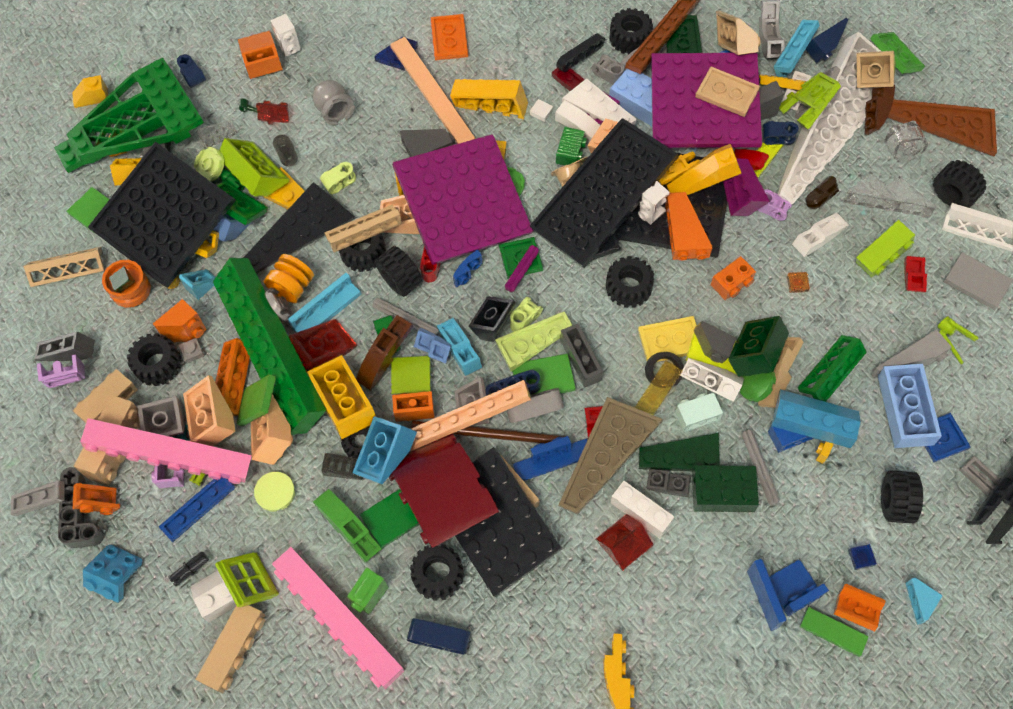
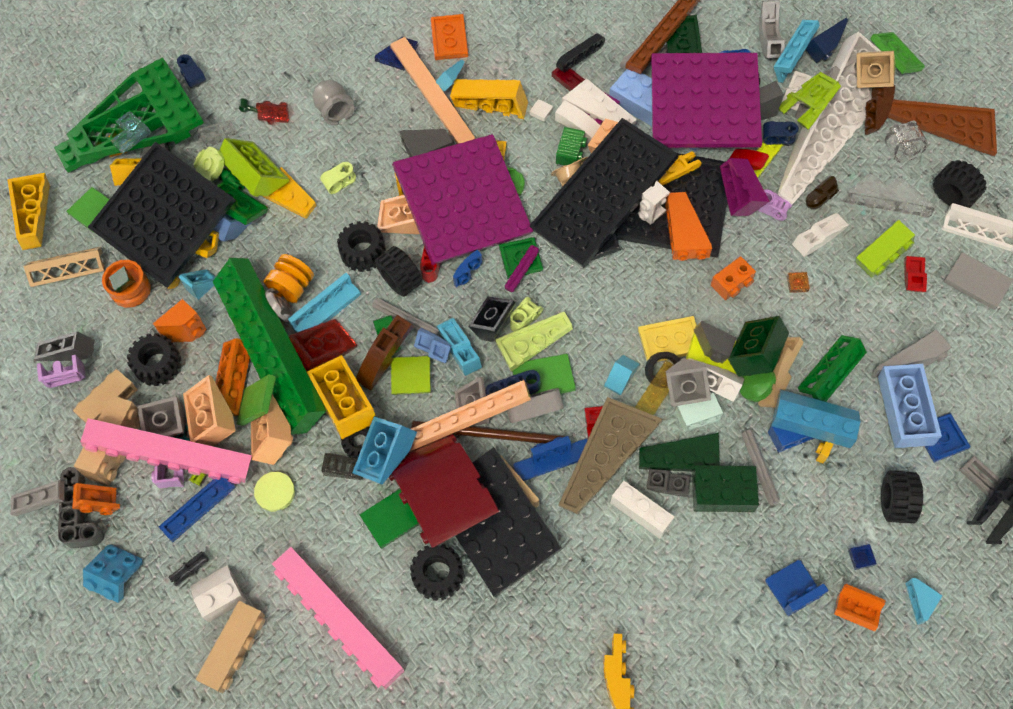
(29, 208): none -> yellow wedge
(90, 92): yellow slope -> none
(132, 133): none -> clear light blue plate
(191, 350): light grey plate -> none
(233, 585): lime piece -> none
(259, 54): orange slope -> none
(285, 35): white brick -> none
(285, 151): clear smoke plate -> none
(299, 226): black wing -> none
(347, 525): bright green slope -> none
(363, 228): tan fence -> none
(367, 591): bright green torso -> none
(413, 406): orange brick -> none
(438, 636): dark blue beam -> none
(449, 76): none -> medium azure slope
(581, 355): dark grey brick -> none
(608, 69): light grey piece -> none
(621, 374): none -> medium azure slope
(625, 541): clear red slope -> none
(627, 21): black tyre -> none
(629, 269): black tyre -> none
(688, 383): none -> light grey slope
(710, 170): yellow wedge -> none
(727, 91): tan tile -> none
(735, 34): tan slope -> none
(766, 595): blue tile -> none
(783, 82): yellow beam -> none
(834, 631): bright green tile -> none
(949, 326): lime plant -> none

